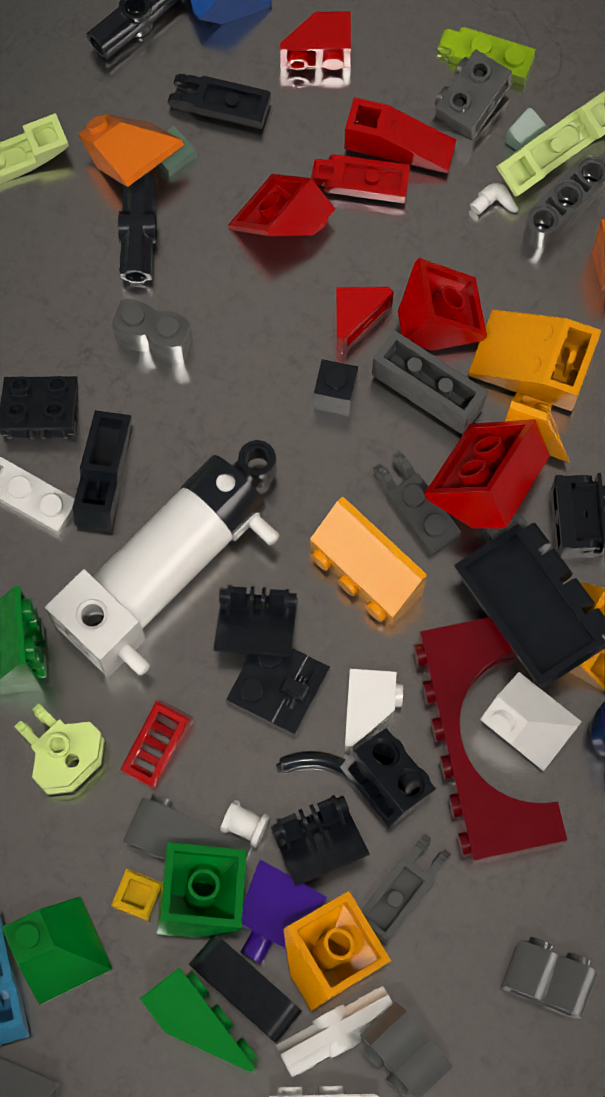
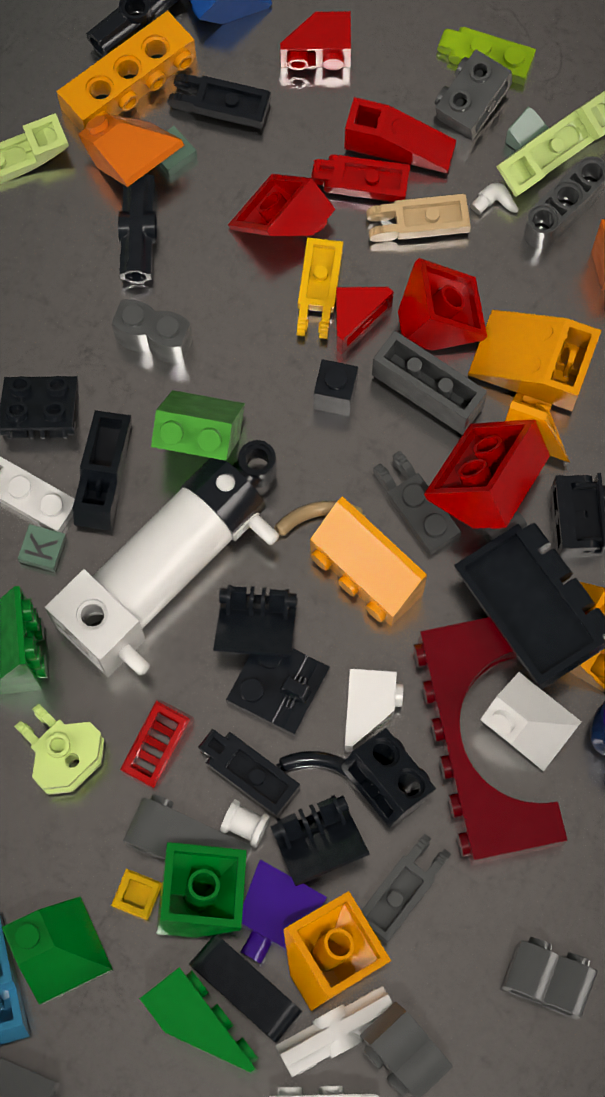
(42, 548): none -> sand green tile
(105, 77): none -> light orange brick
(198, 425): none -> bright green brick
(249, 771): none -> black hinge
(305, 513): none -> tan piece
(319, 283): none -> yellow hinge
(420, 218): none -> tan hinge

